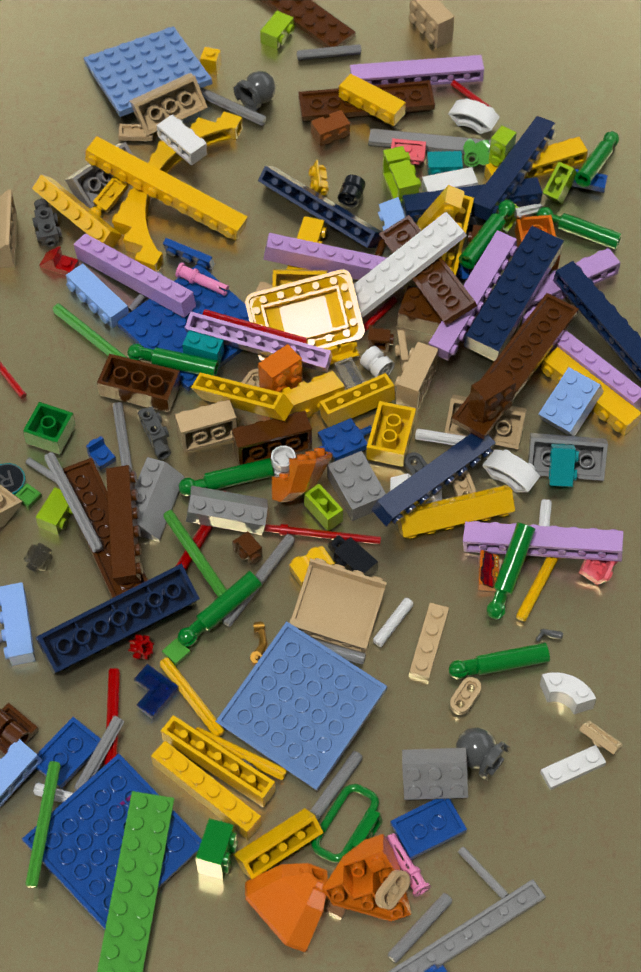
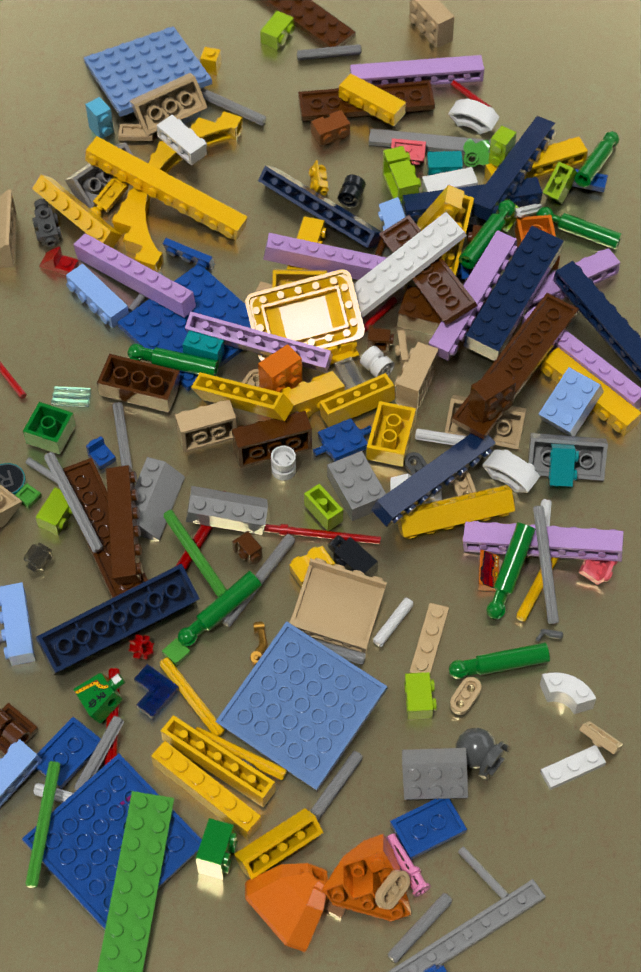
(71, 393): none -> clear light blue tile
(86, 331): bright green axle -> none
(99, 117): none -> medium azure piece
(100, 695): none -> green torso
(156, 434): dark grey brick -> none
(194, 276): bright pink pin -> none
(229, 476): green piece -> none
(255, 90): dark grey tile -> none
(255, 326): red axle -> none
(302, 475): orange brick -> none
(366, 828): green bar -> none
(419, 695): none -> lime brick
(546, 566): none -> light grey axle

